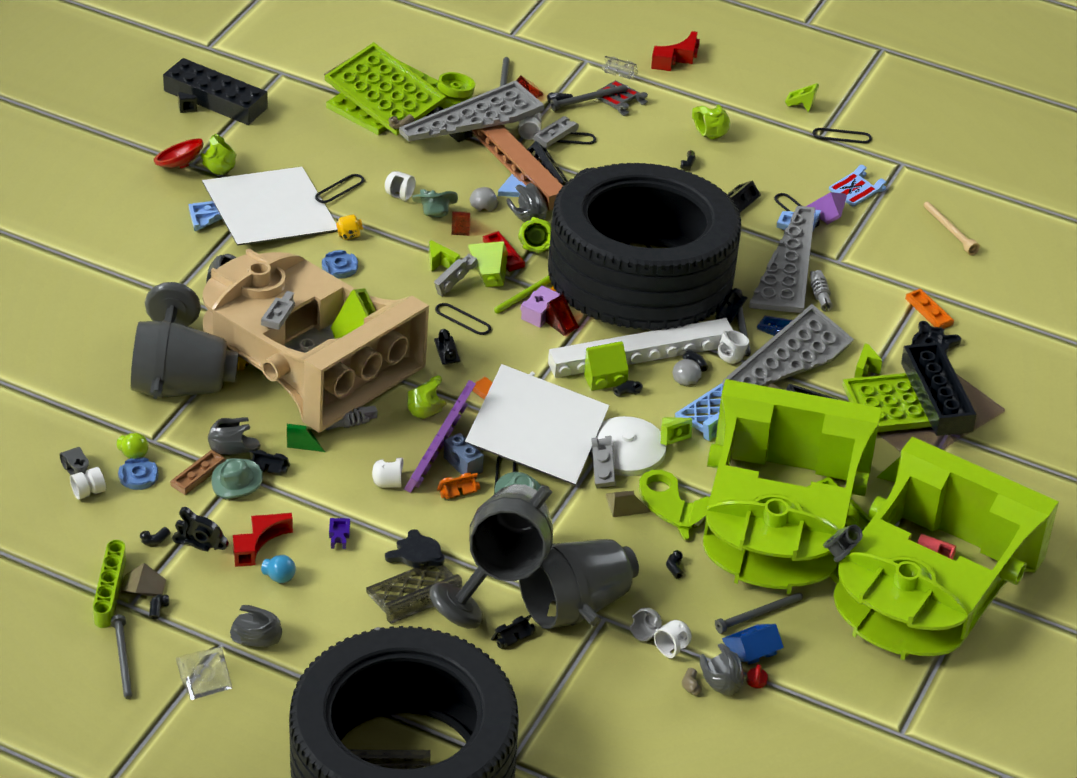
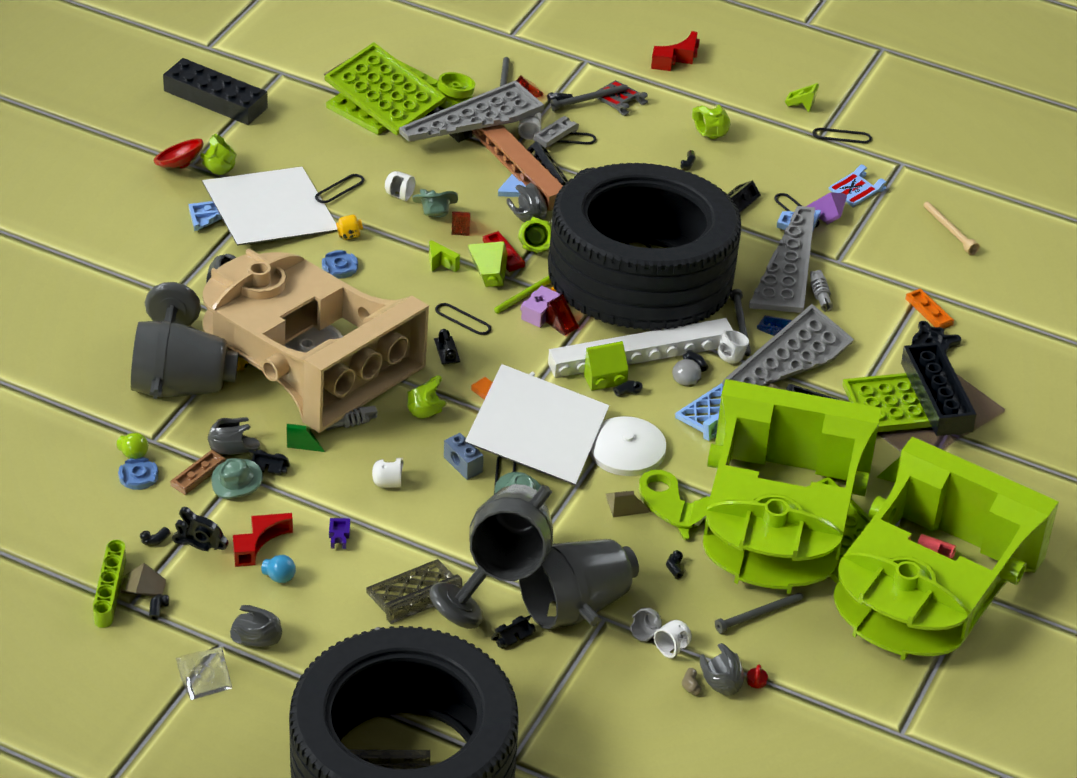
(74, 461): dark grey piece -> none
(84, 484): white wheel -> none
(118, 622): dark grey bar -> none
(187, 102): black slope -> none
(278, 311): light grey hinge -> none
(353, 313): lime slope -> none
(395, 123): dark tan arm -> none
(416, 550): black tile -> none
(438, 442): medium lavender wing -> none
(450, 487): orange hinge -> none
(454, 274): light grey hinge -> none
(483, 199): light grey hair -> none
(603, 462): light grey plate -> none
(626, 68): clear hinge -> none
(675, 430): lime slope -> none
(732, 307): black hinge -> none
(755, 642): blue slope -> none
(841, 544): dark grey piece -> none
(868, 361): lime slope -> none

